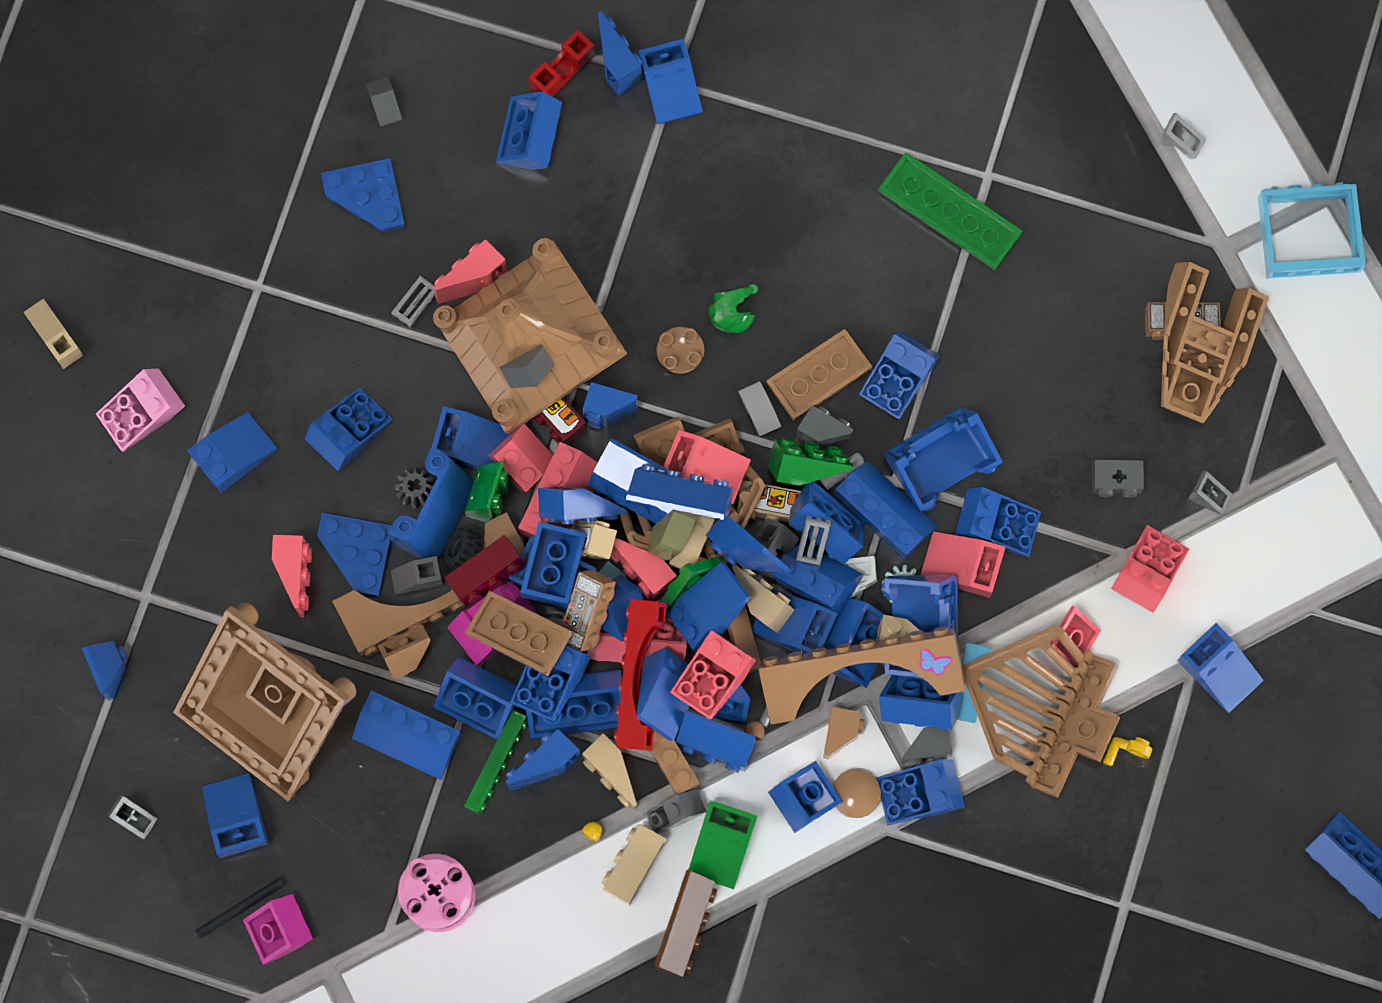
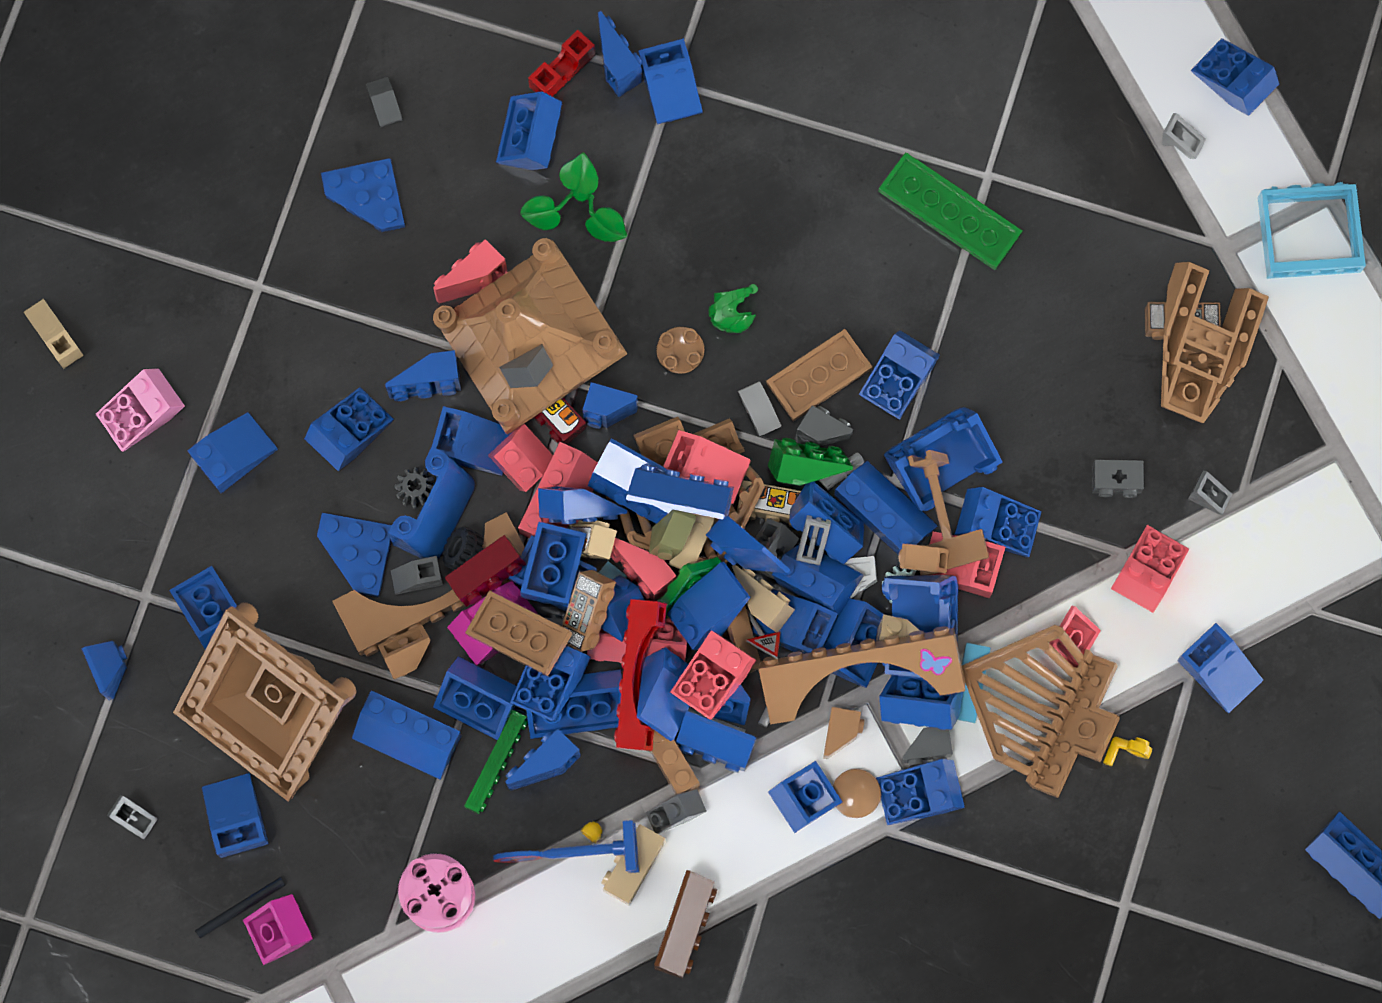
(203, 603): none -> blue slope
(290, 558): coral slope -> none
(404, 317): light grey tile -> none
(428, 376): none -> blue slope
(487, 492): green slope -> none
(582, 180): none -> green plant
(609, 763): tan slope -> none
(625, 847): none -> blue piece
(722, 844): green slope -> none
(755, 729): medium nougat hinge -> none
(766, 643): none -> piece
(923, 558): none -> medium nougat slope
(962, 548): none -> medium nougat piece
(1236, 76): none -> blue slope

